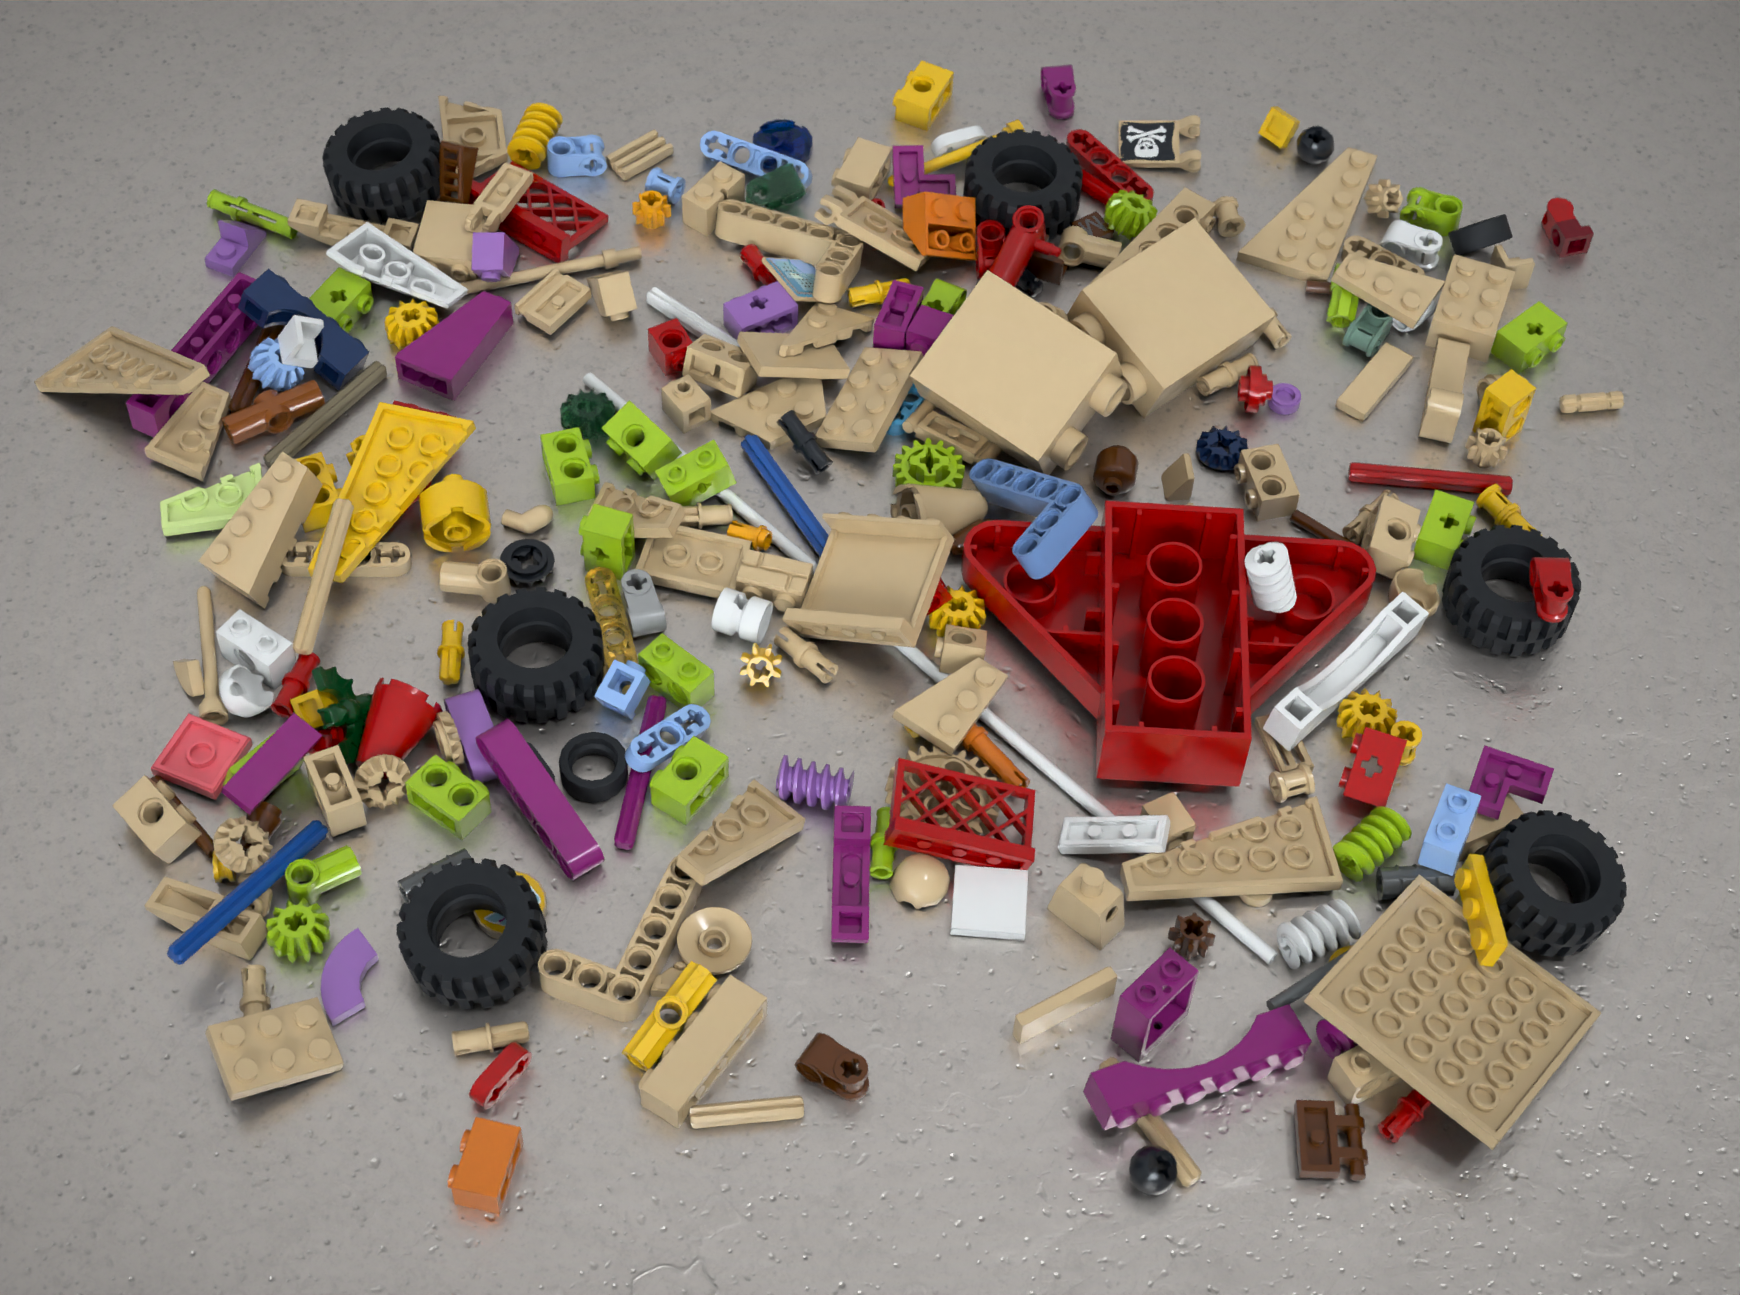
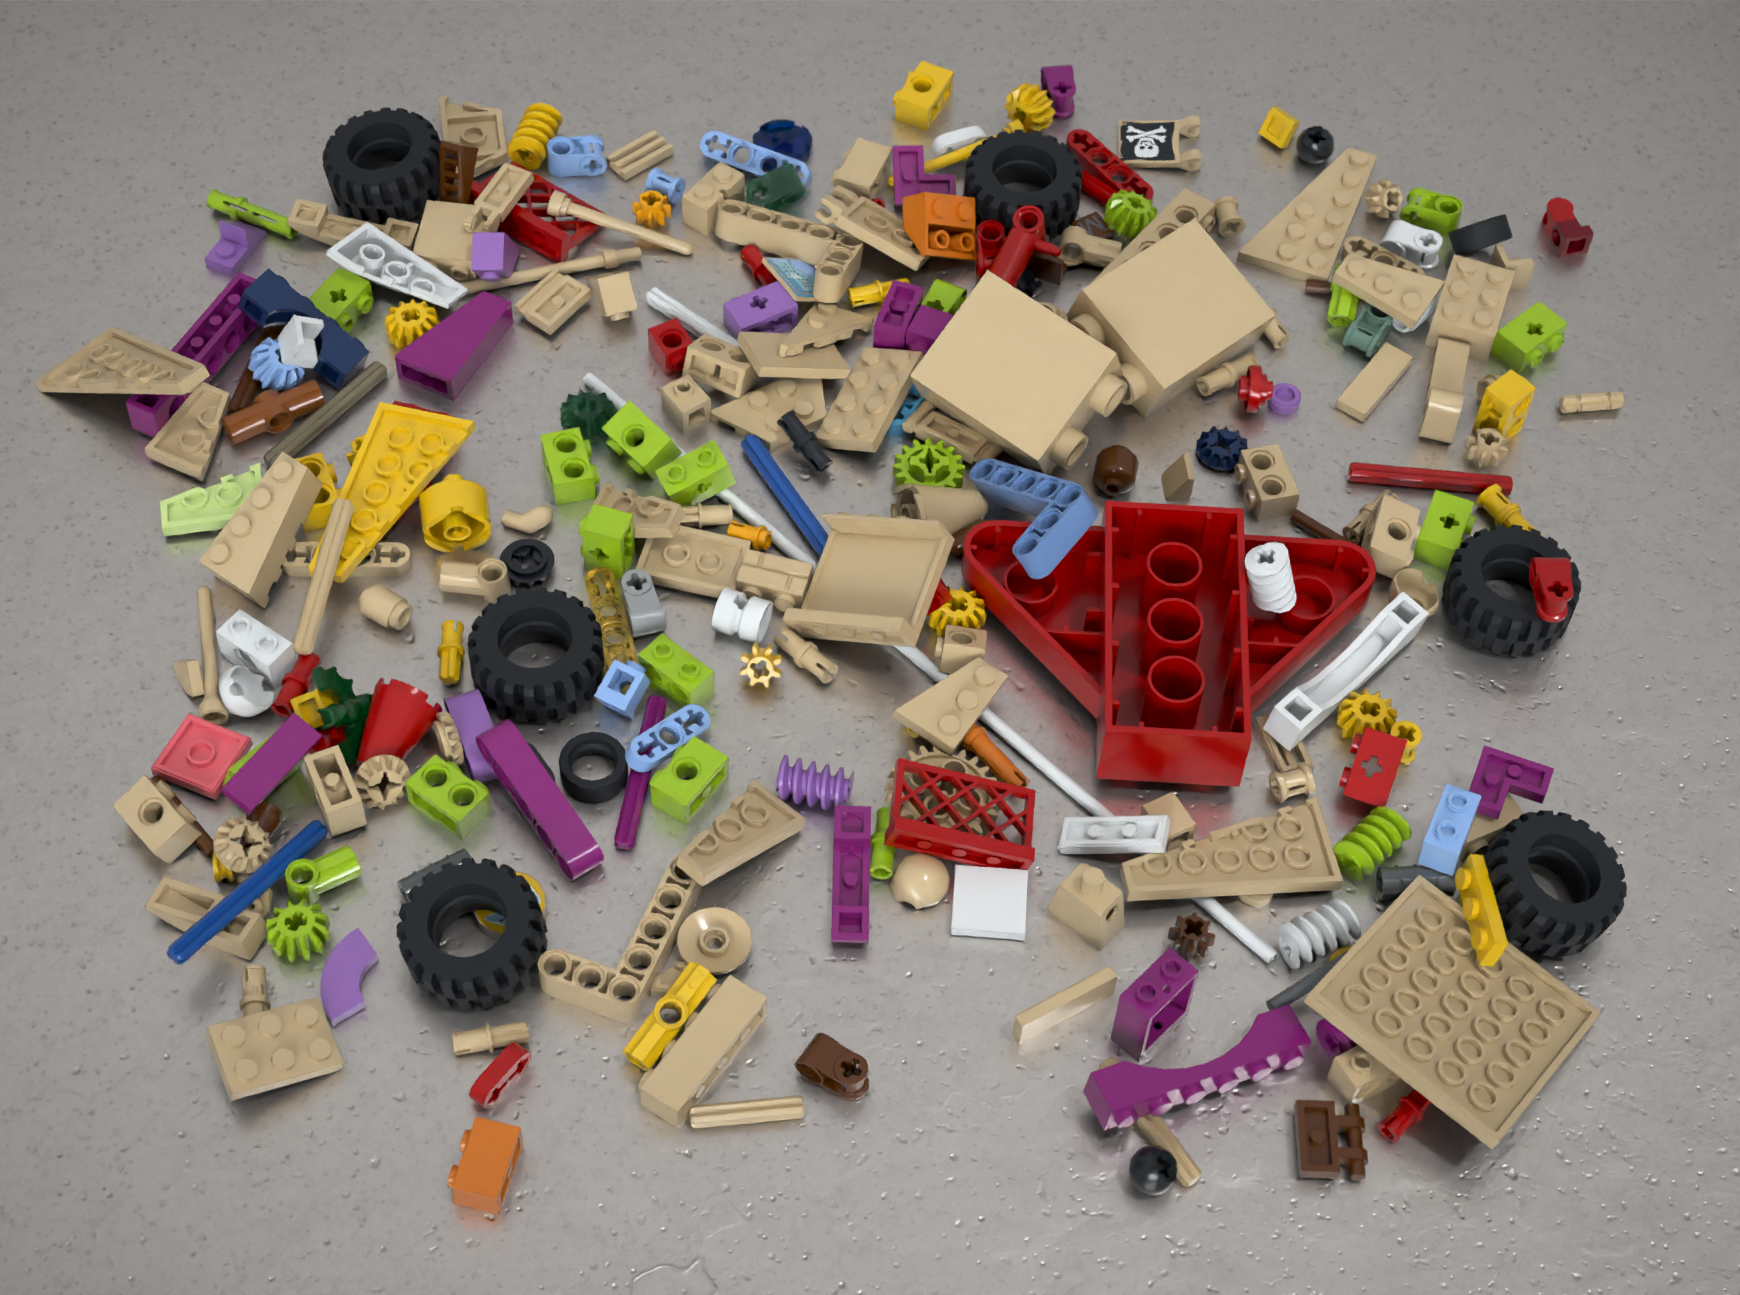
(385, 607): none -> tan brick
(561, 205): none -> tan piece
(1030, 107): none -> yellow gear

